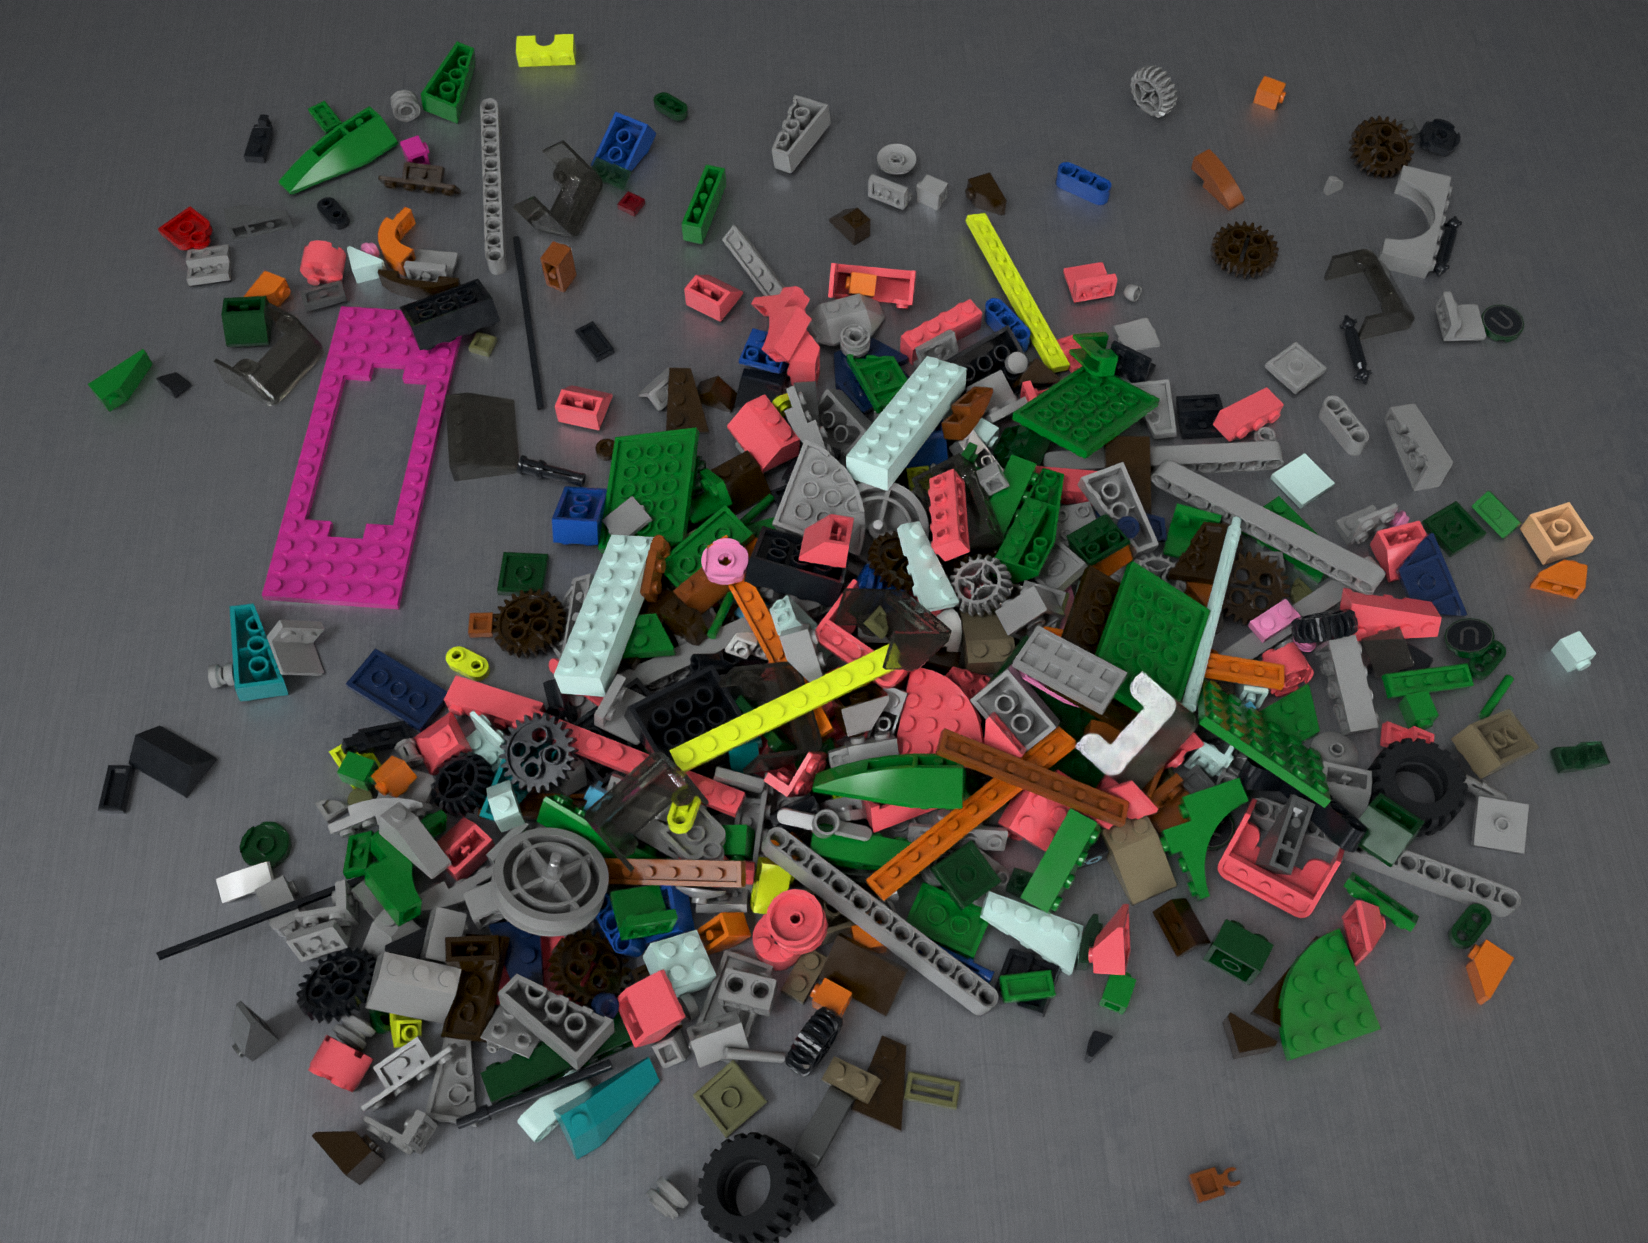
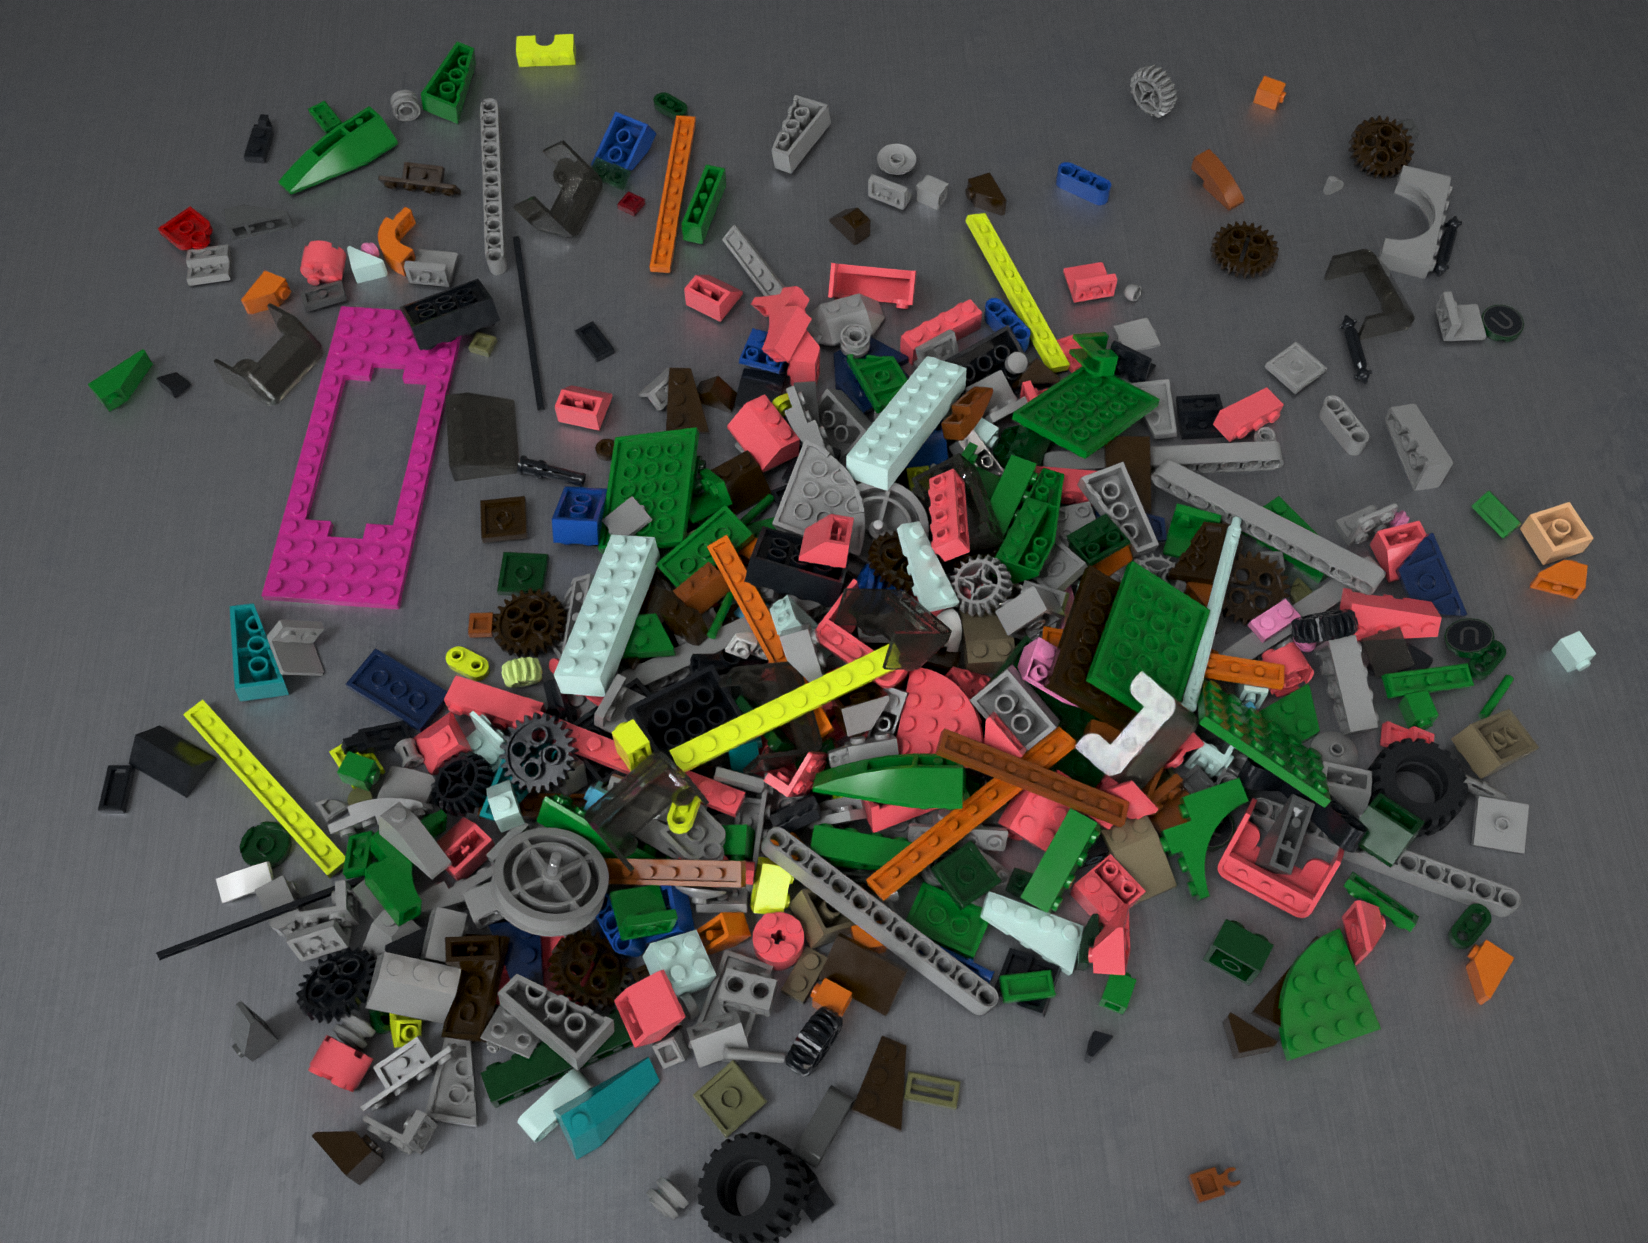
(221, 675): light grey wheel -> none
(246, 321): dark green slope -> none
(266, 788): none -> neon yellow plate
(333, 213): black plate -> none
(393, 777): orange brick -> none
(415, 150): dark pink brick -> none
(415, 288): dark brown slope -> none
(485, 1112): black bar -> none
(503, 519): none -> dark brown plate
(522, 672): none -> yellowish green gear
(558, 266): dark orange brick -> none
(605, 1005): dark blue tile -> none
(631, 744): none -> neon yellow brick
(654, 568): dark orange hinge -> none
(672, 195): none -> orange plate
(730, 573): bright pink plate -> none
(801, 907): coral wheel -> none
(809, 821): light grey piece -> none
(851, 1080): dark tan plate -> none
(861, 284): orange brick -> none
(877, 623): olive tile -> none
(992, 478): light grey slope -> none
(1069, 669): light grey plate -> none
(1106, 890): none -> coral slope
(1128, 526): dark blue tile -> none
(1180, 926): dark brown panel -> none
(1302, 480): light aqua tile -> none
(1444, 145): black plate -> none
(1453, 528): dark green tile -> none
(1579, 757): clear green slope -> none

